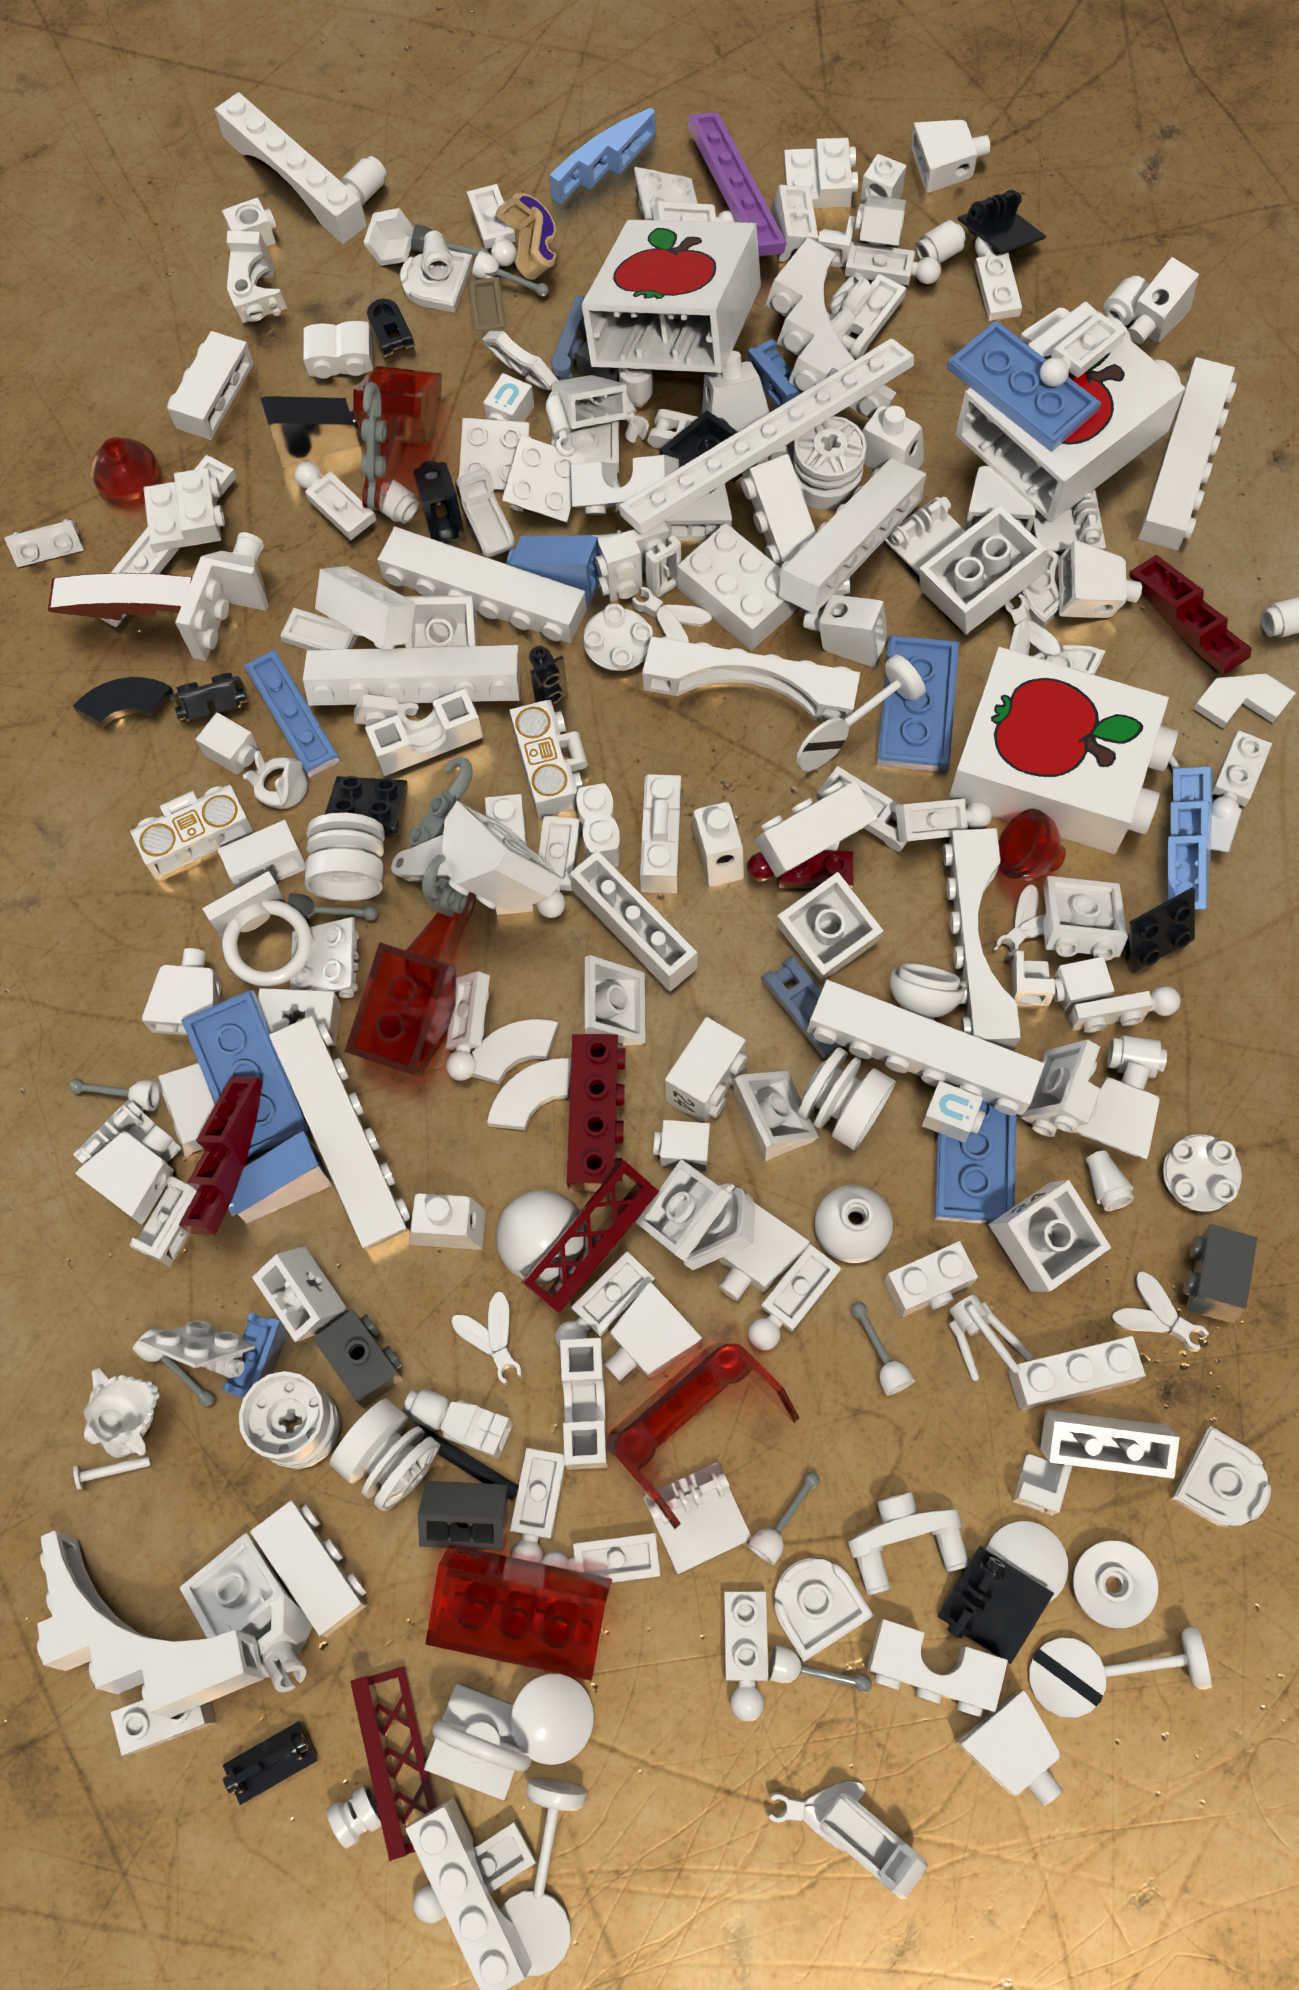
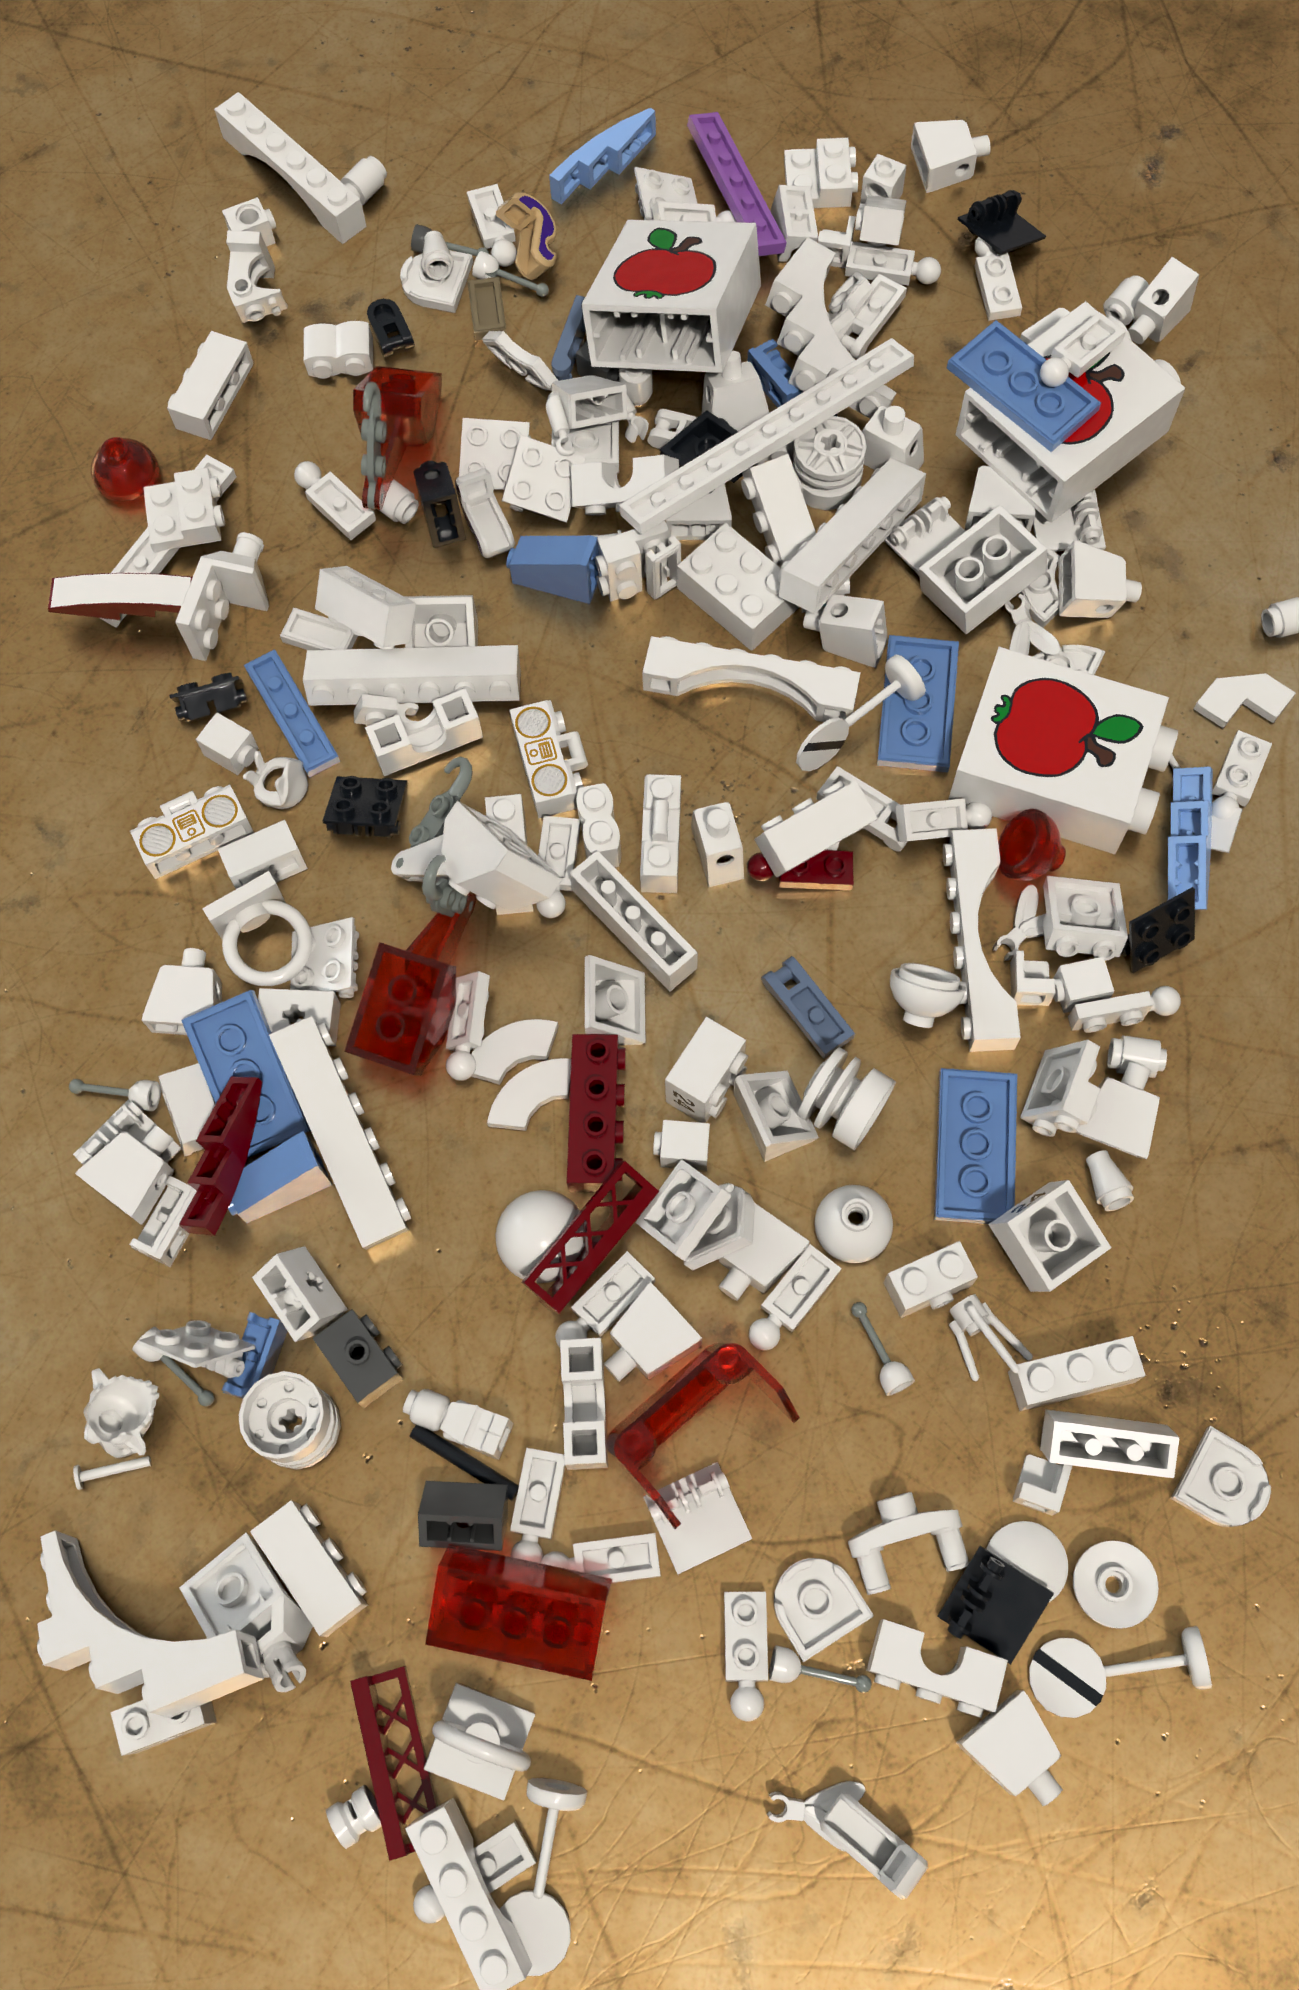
(44, 543): white hinge -> none
(123, 698): black tile -> none
(268, 1763): black hinge -> none
(307, 908): hinge -> none
(309, 426): black slope -> none
(344, 857): white wheel -> none
(378, 1449): white wheel -> none
(389, 237): white panel -> none
(446, 1222): white torso -> none
(491, 1340): white piece -> none
(497, 588): white brick -> none
(509, 400): white brick -> none
(547, 676): black hinge -> none
(552, 1718): white dish -> none
(617, 638): white dish -> none
(671, 616): white piece -> none
(768, 1542): hinge -> none
(829, 927): white brick -> none
(924, 1048): white brick -> none
(941, 242): white brick -> none
(954, 1112): white brick -> none
(1161, 1316): white piece -> none
(1186, 454): white brick -> none
(1187, 613): dark red slope -> none
(1202, 1172): white dish -> none
(1220, 1273): dark grey brick -> none

